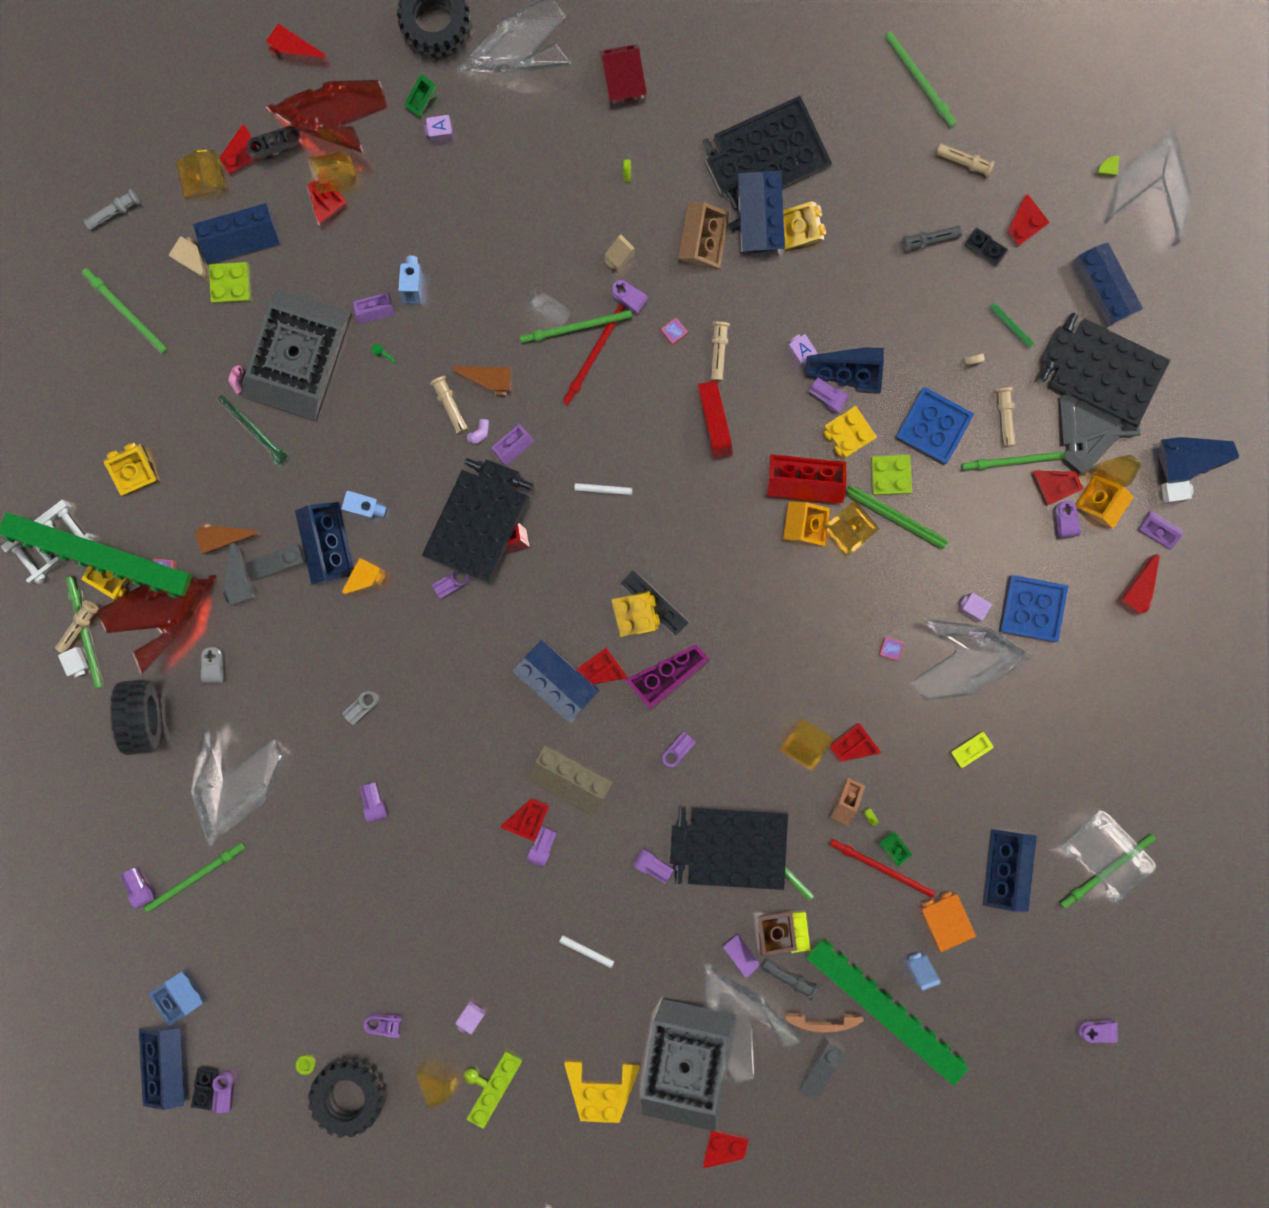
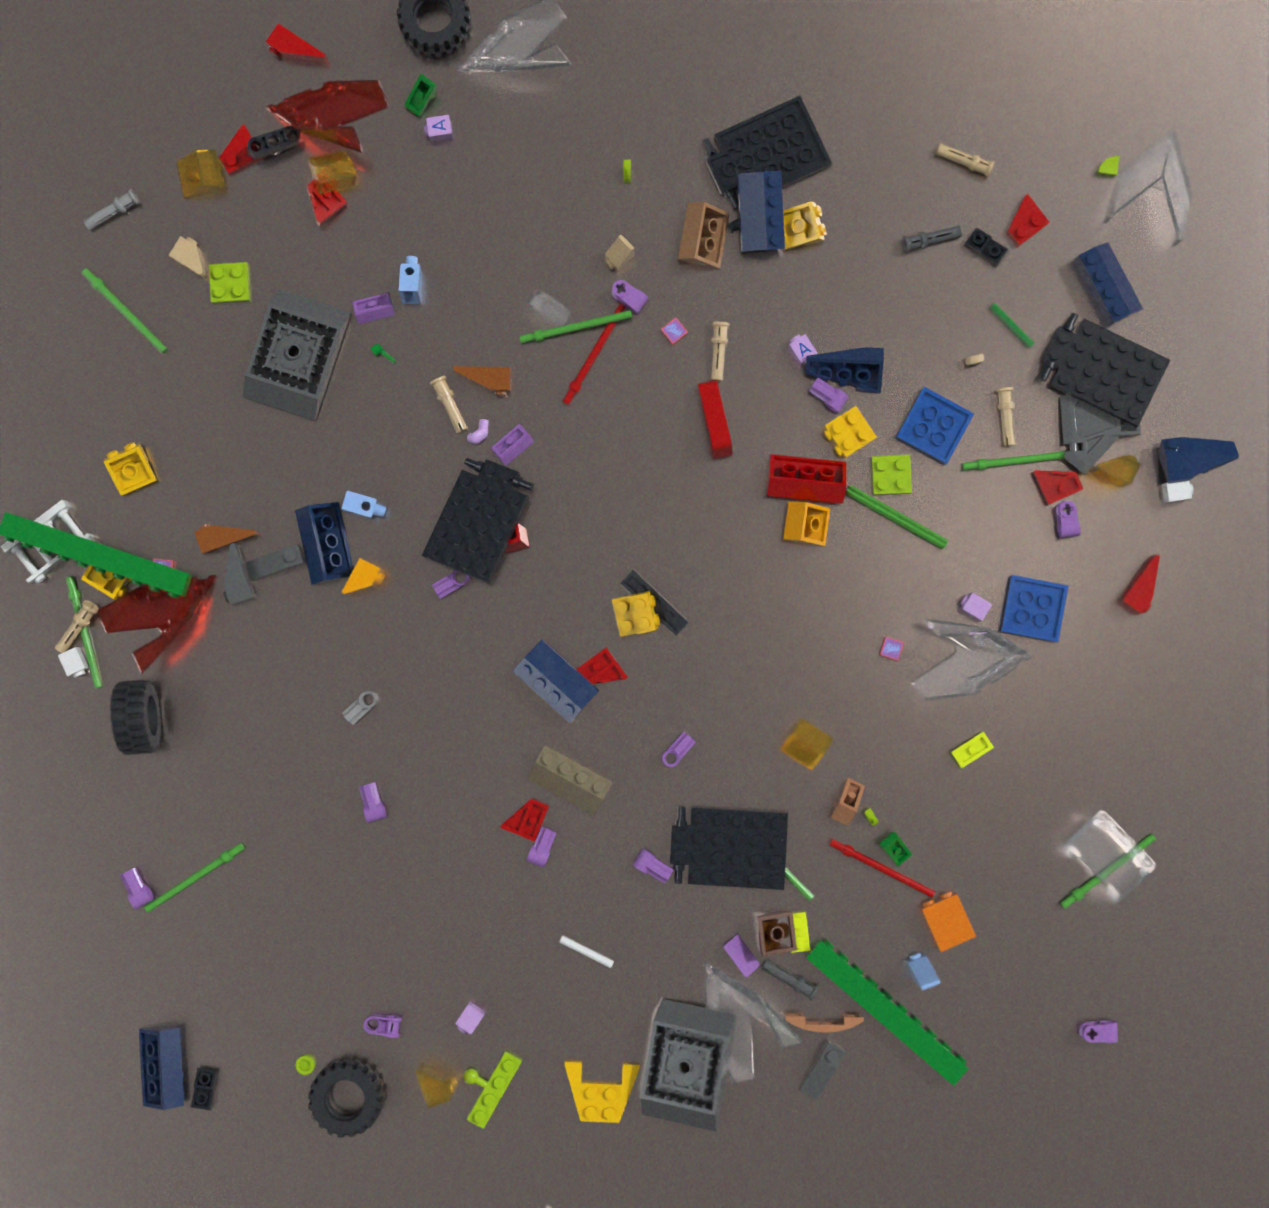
(175, 998): medium blue slope -> none
(211, 670): light grey piece -> none
(222, 1093): medium lavender piece -> none
(227, 795): clear windscreen -> none
(235, 379): bright pink arm -> none
(236, 233): dark blue slope -> none
(278, 456): clear green piece -> none
(603, 489): white bar -> none
(623, 73): dark red slope -> none
(664, 678): magenta wedge -> none
(724, 1148): red wing -> none
(851, 528): clear yellow slope -> none
(854, 744): red wing -> none
(942, 109): bright green bar -> none
(1010, 870): dark blue slope -> none
(1104, 501): light orange slope -> none
(1161, 530): medium lavender slope -> none

